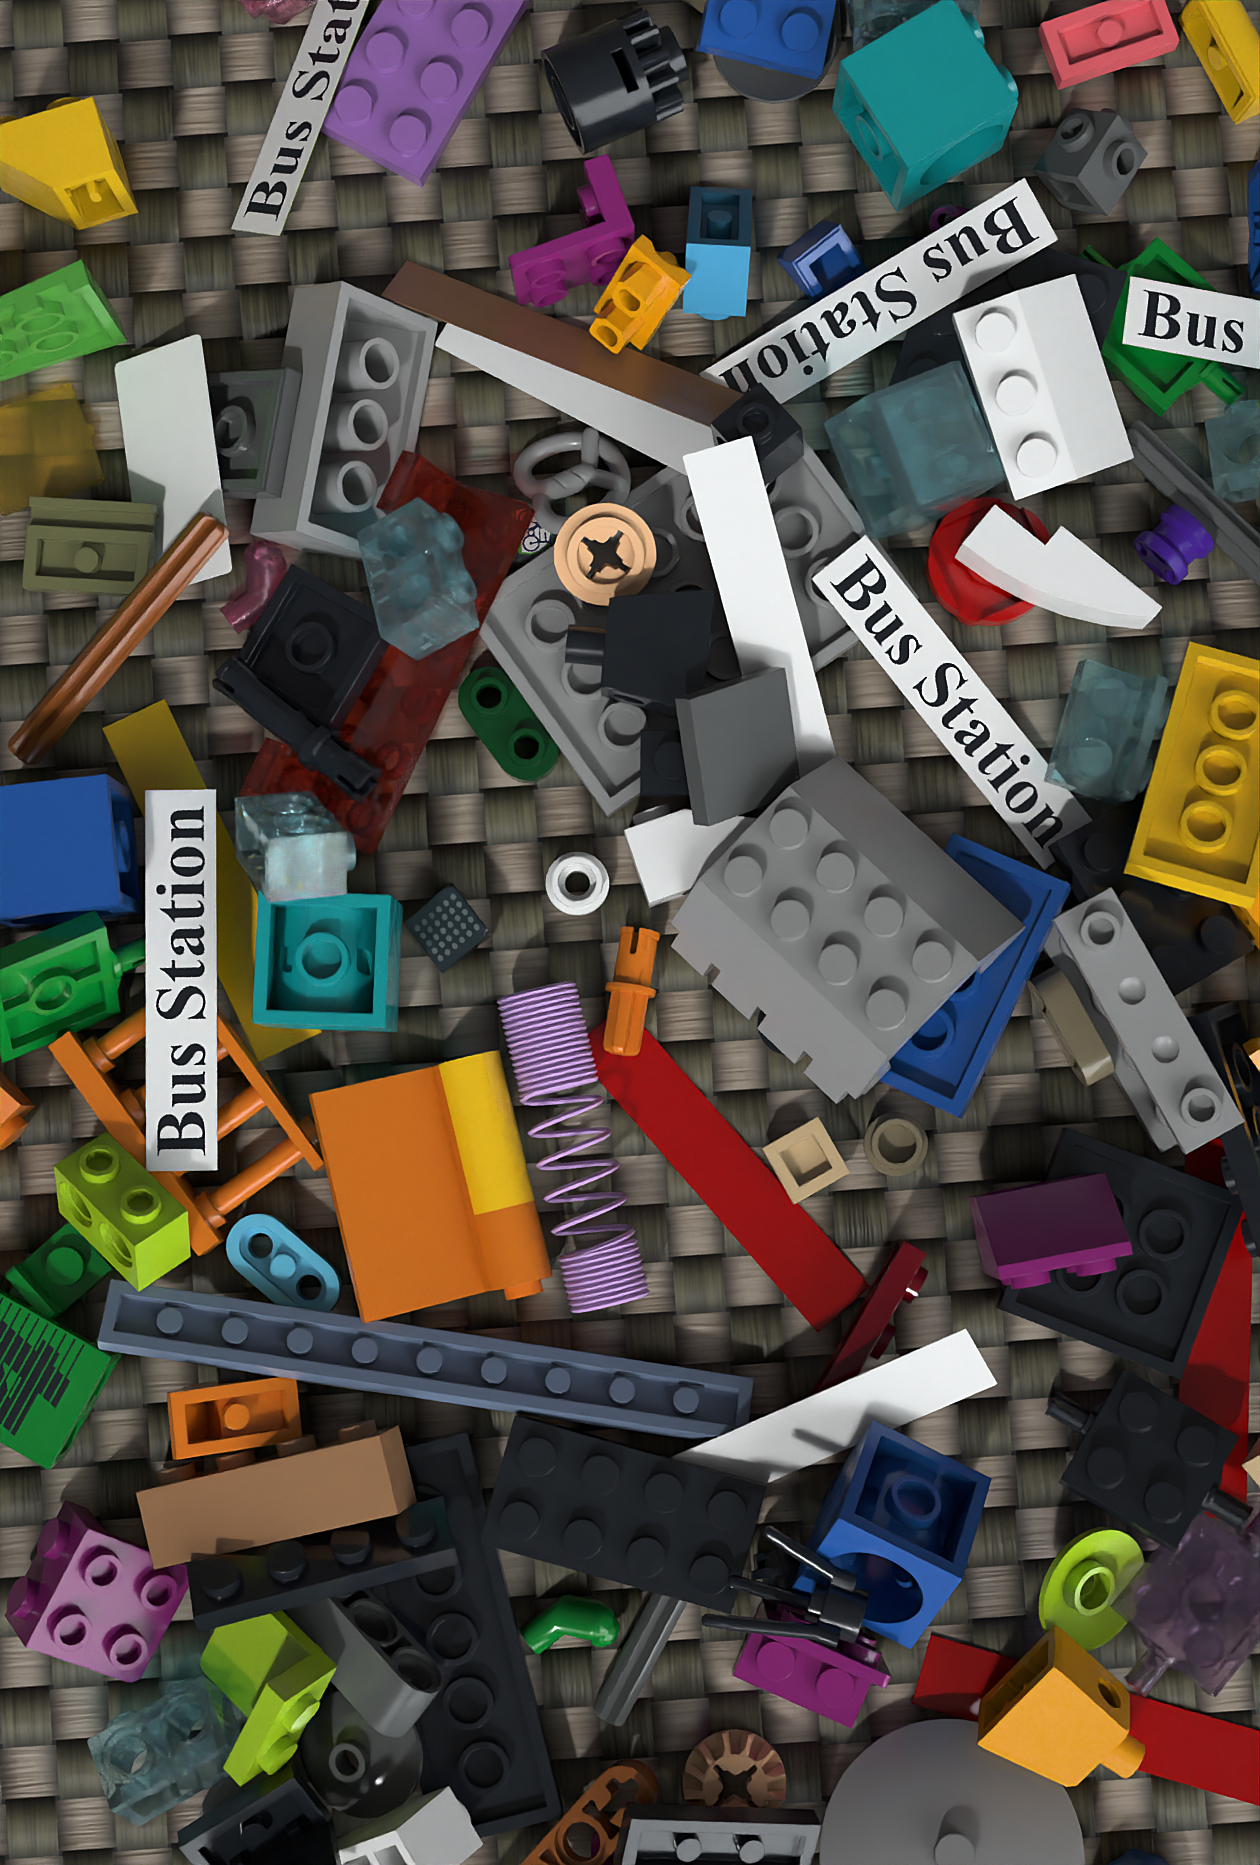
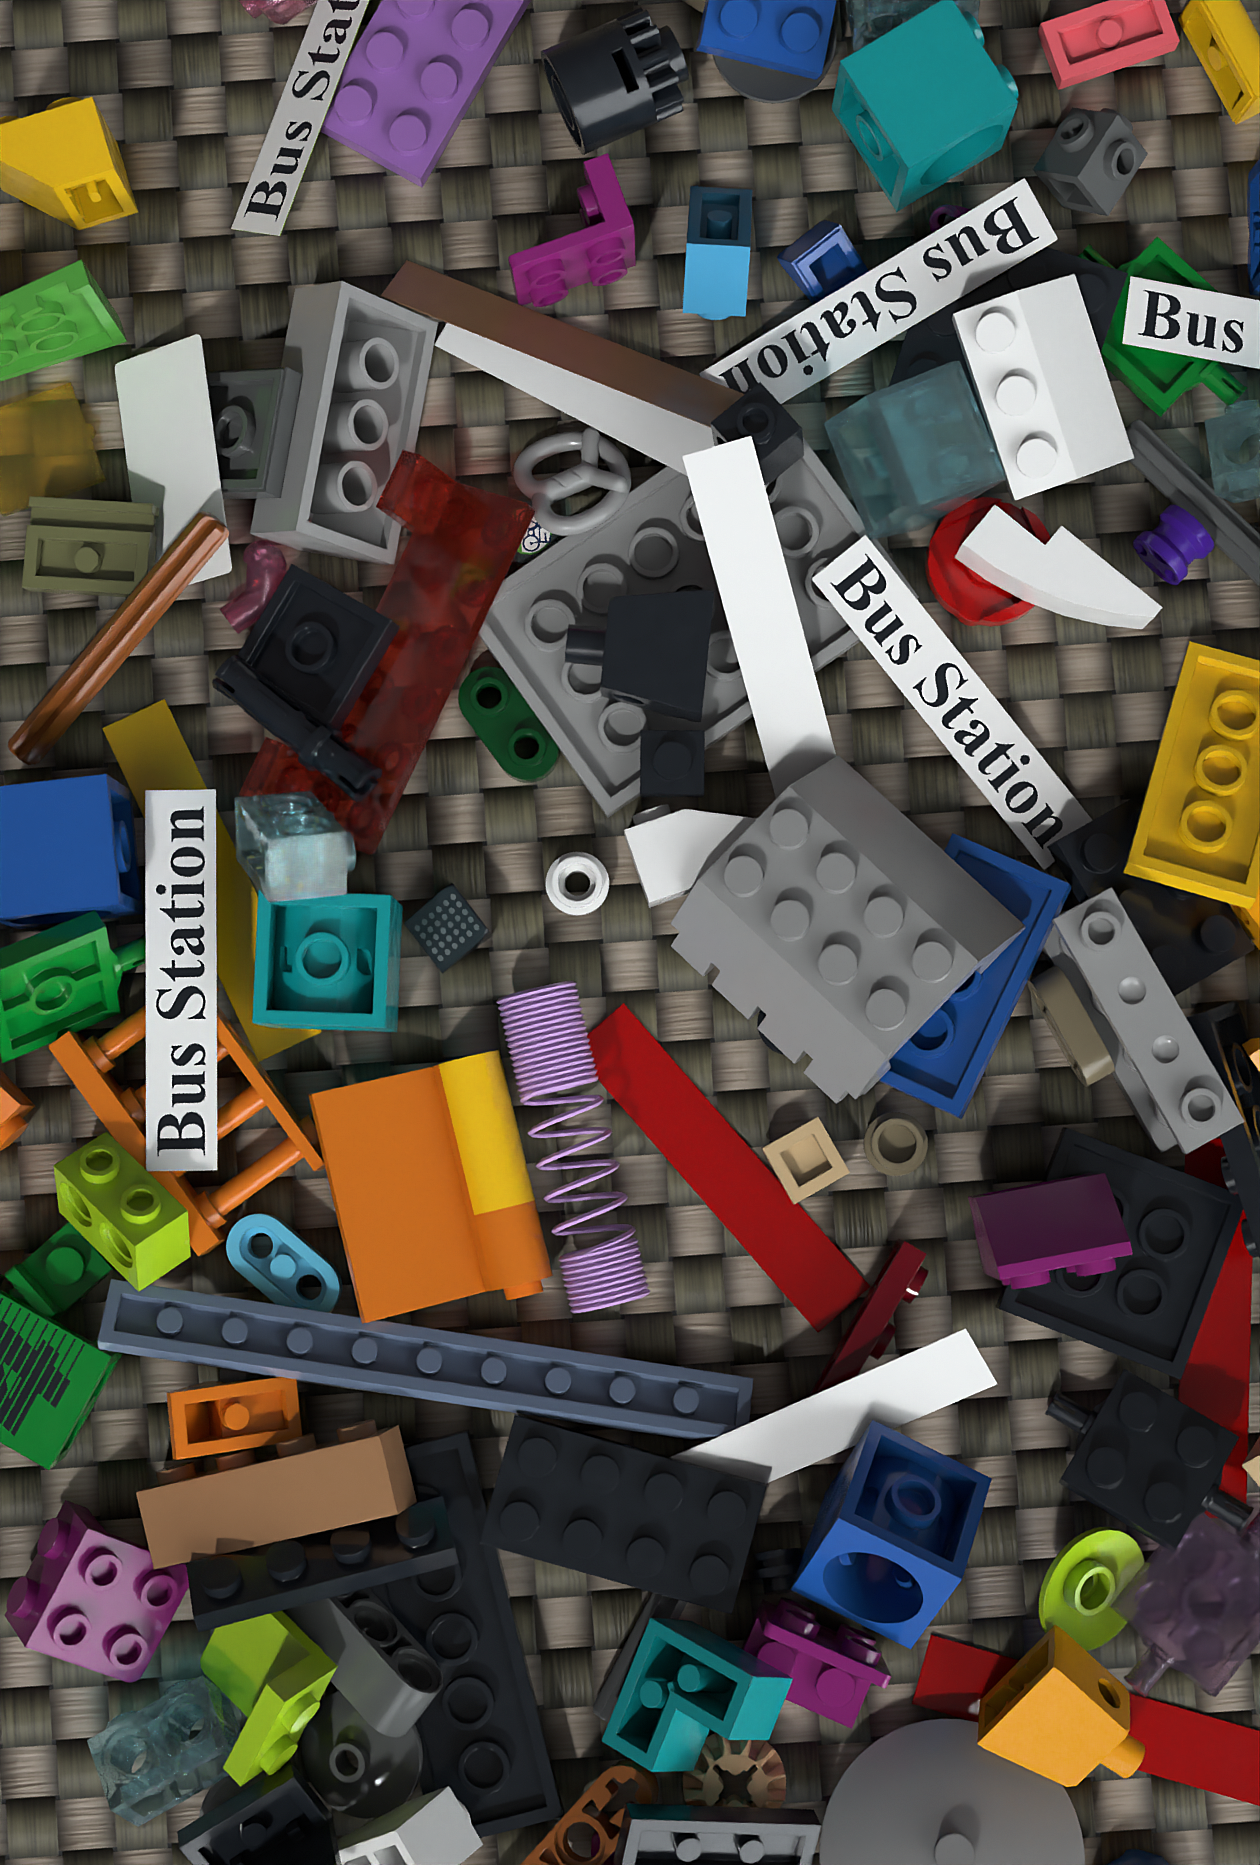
(418, 579): clear light blue brick -> none
(575, 1617): green arm -> none
(599, 522): light nougat gear -> none
(630, 991): orange axle -> none
(638, 297): light orange hips -> none
(684, 1687): none -> teal brick
(737, 745): dark grey tile -> none
(832, 1607): black plant -> none
(1108, 733): clear light blue bracket -> none

